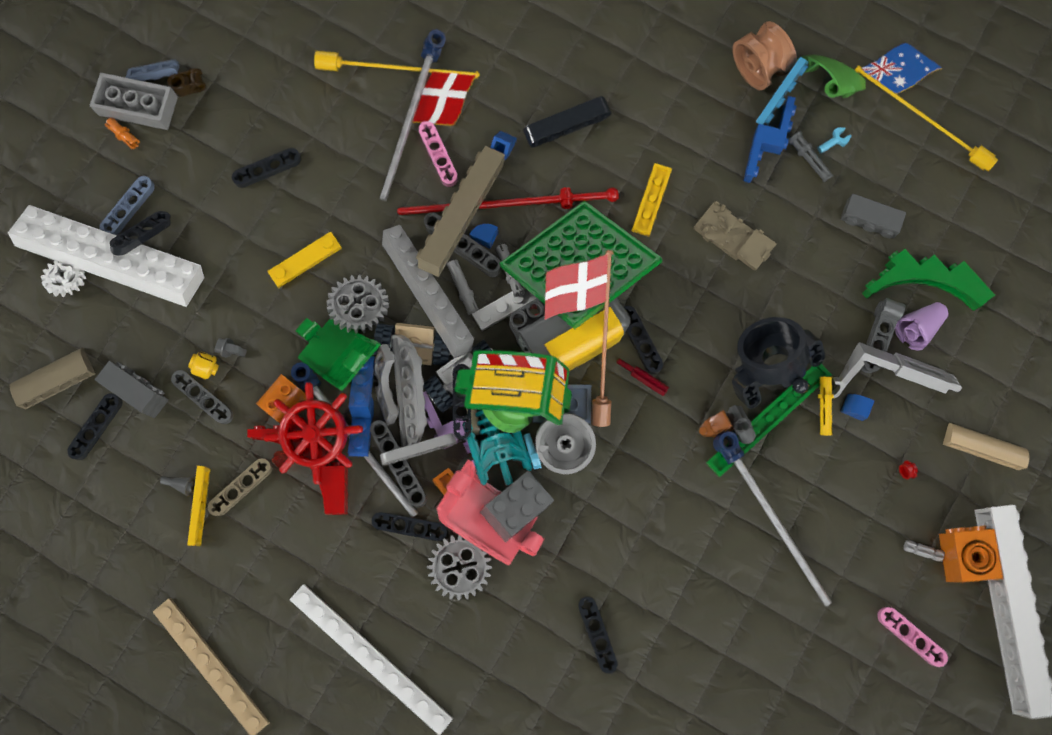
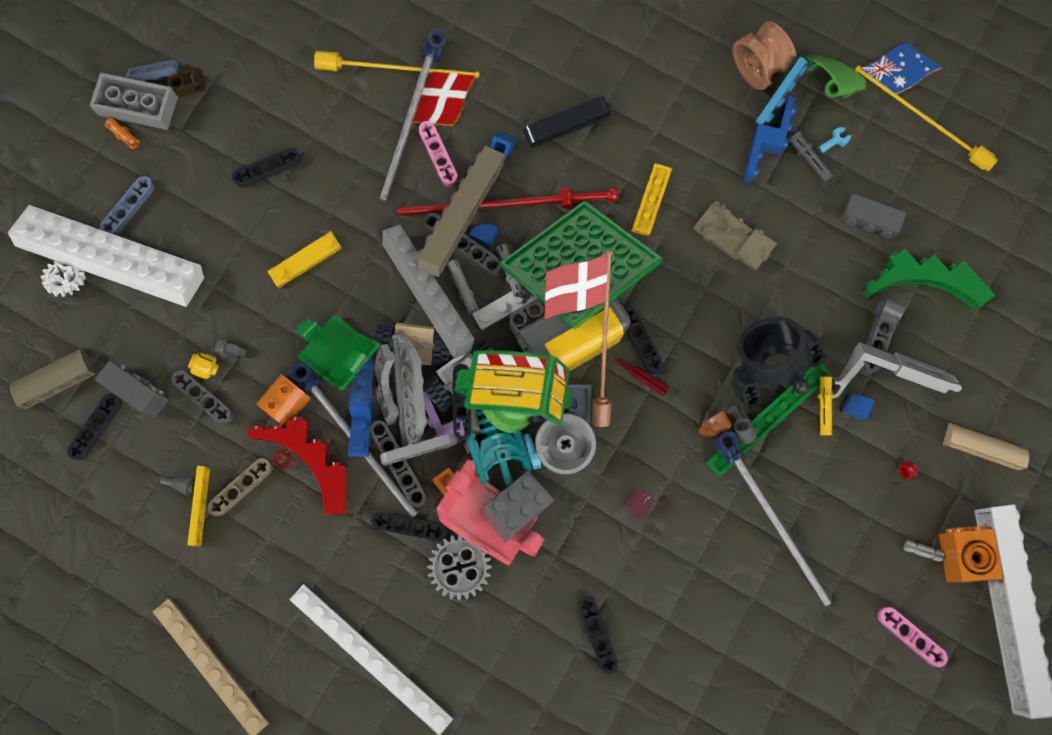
(123, 244): black beam -> none
(312, 433): red piece -> none
(357, 304): light grey gear -> none
(638, 504): none -> clear pink brick
(921, 325): lavender cone -> none

